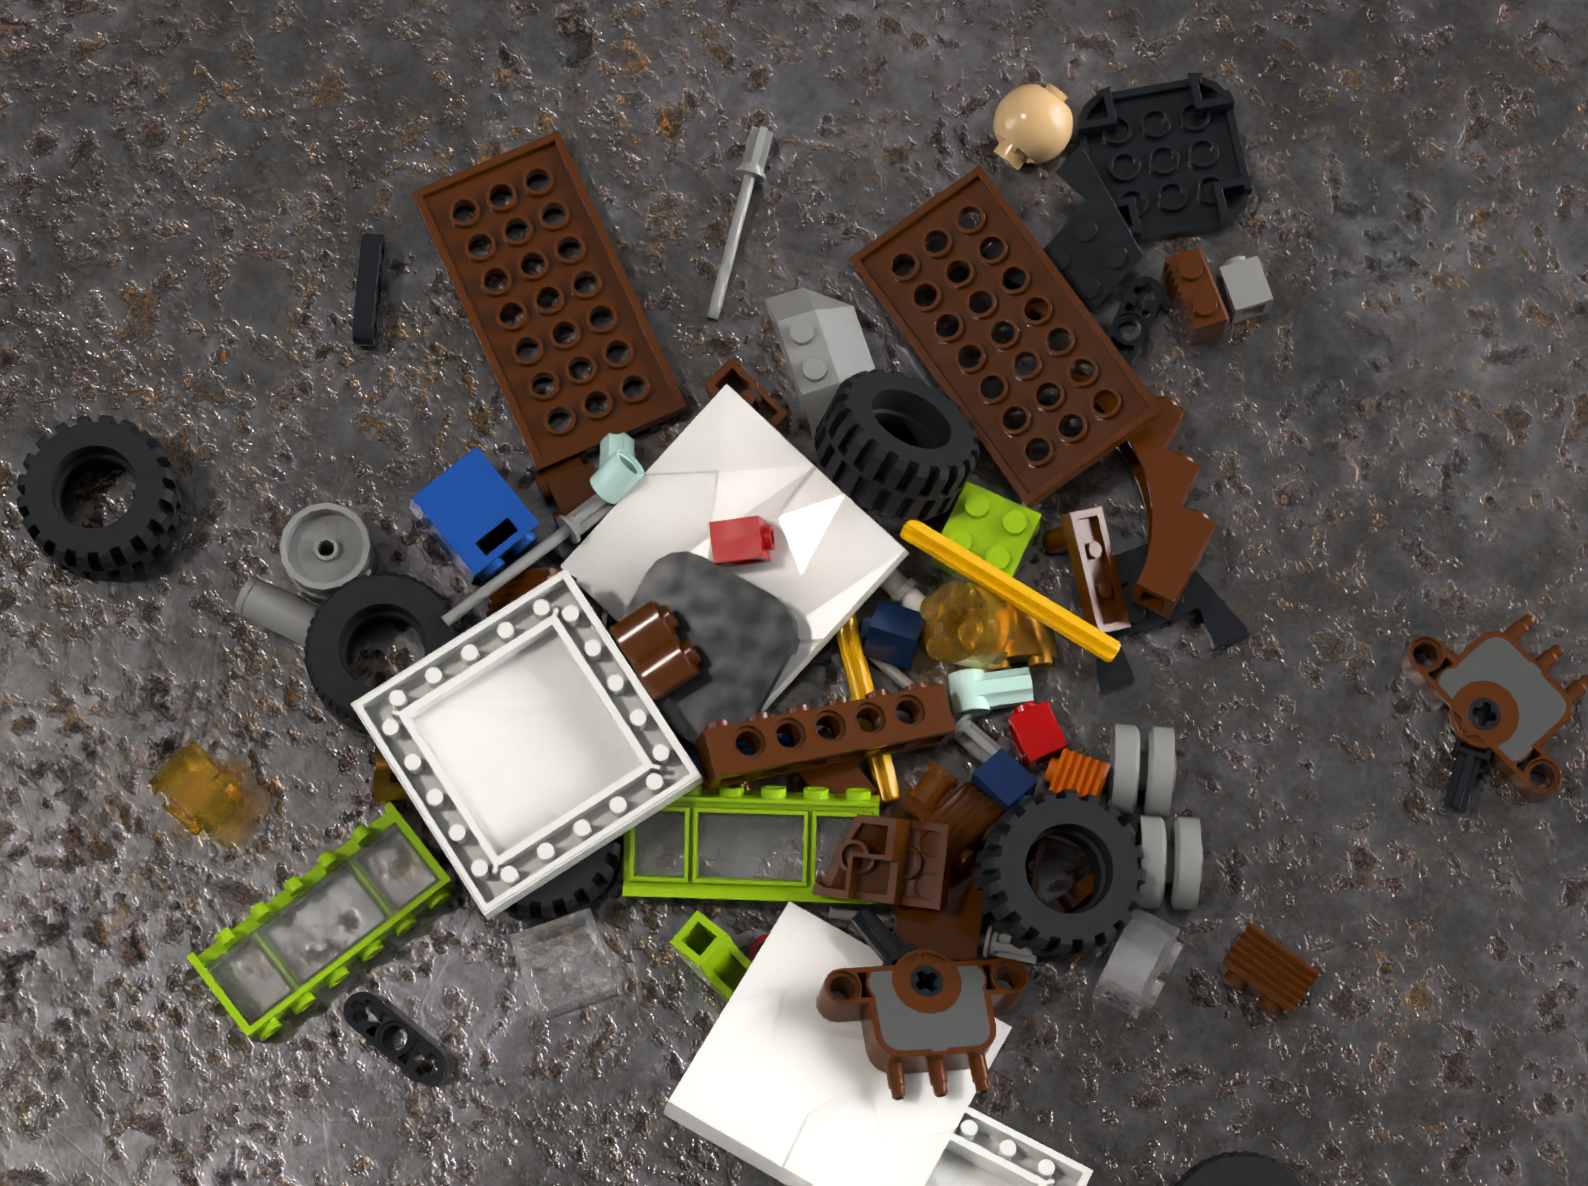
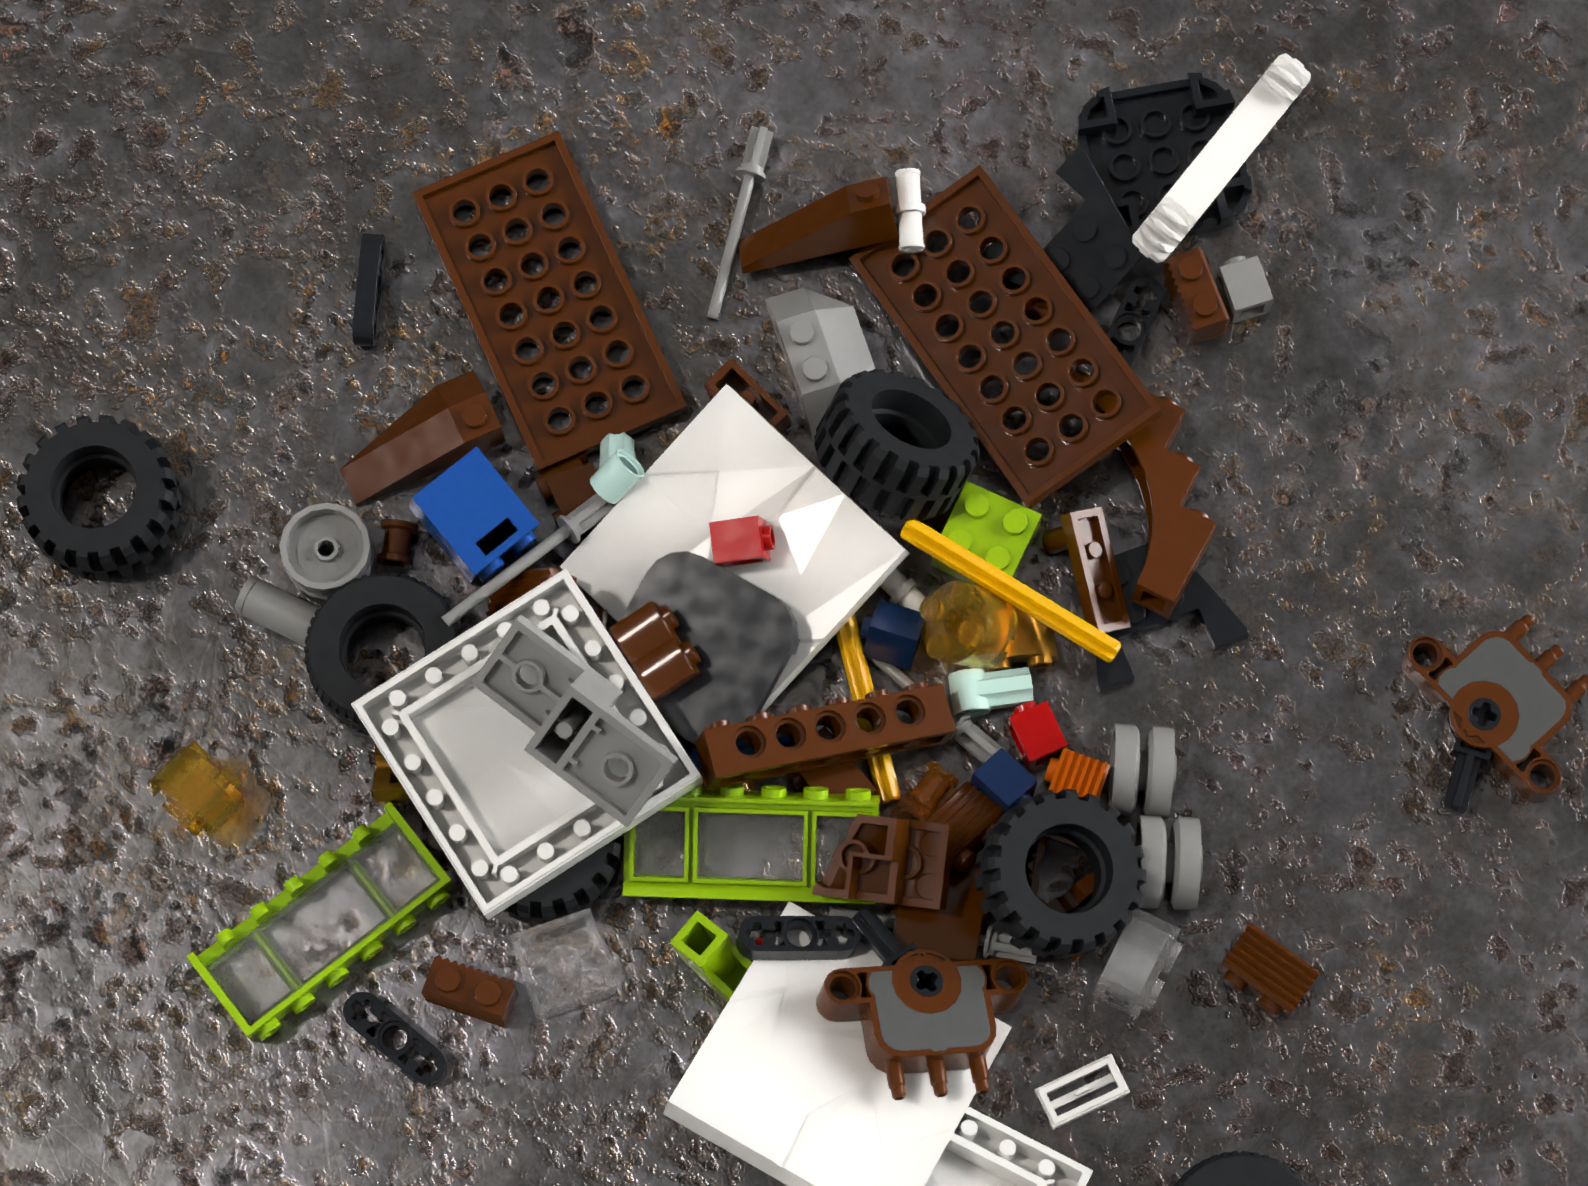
(397, 543): none -> reddish brown bush
(425, 439): none -> reddish brown wedge
(470, 991): none -> reddish brown brick
(574, 721): none -> light grey bracket
(767, 925): none -> black beam
(836, 223): none -> reddish brown wedge
(909, 210): none -> white pin
(1032, 125): tan brick -> none
(1050, 1107): none -> white tile
(1221, 158): none -> white arm

